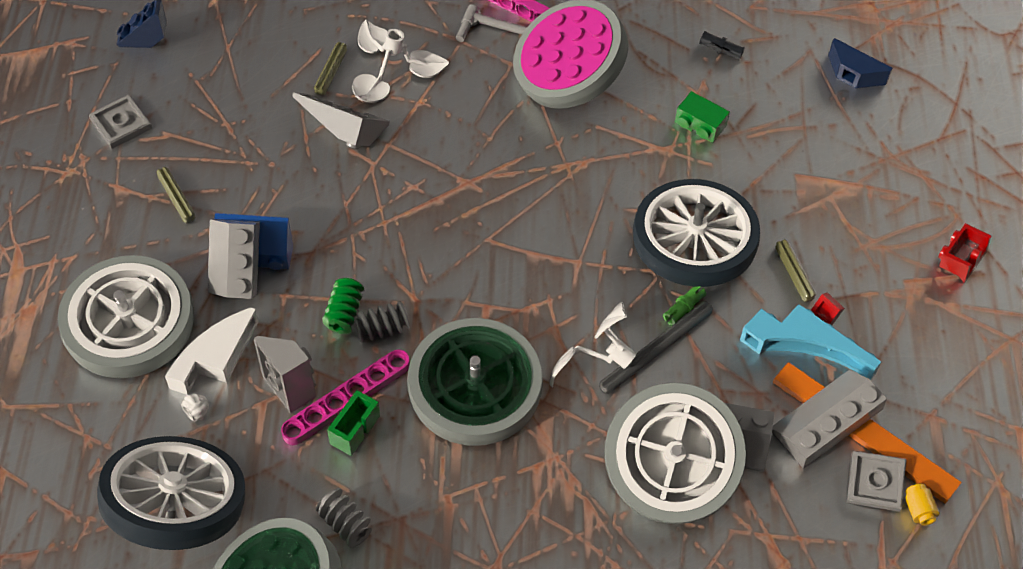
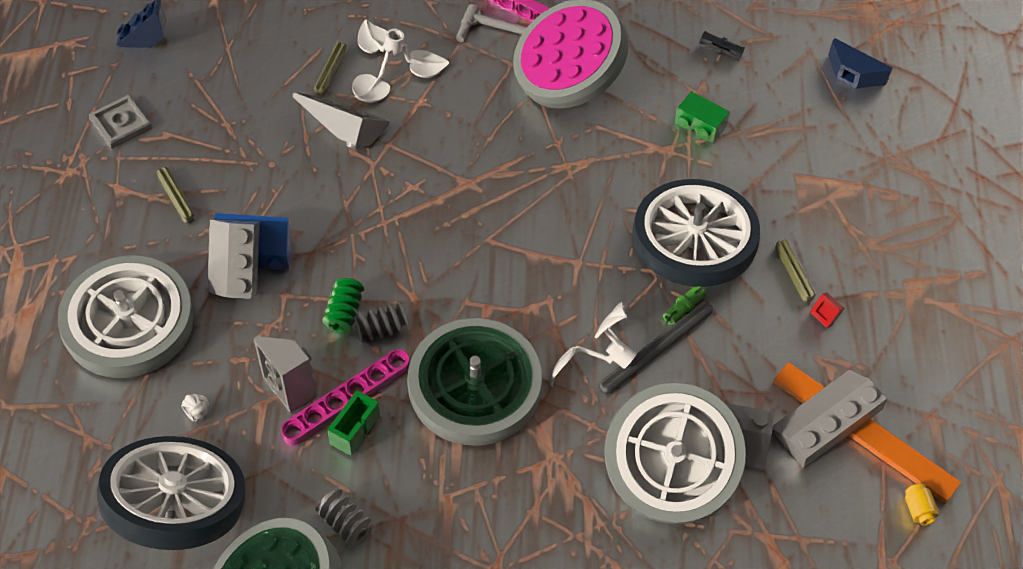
(213, 351): white slope -> none
(810, 335): medium azure arch -> none
(876, 481): light grey tile -> none
(965, 251): red window -> none

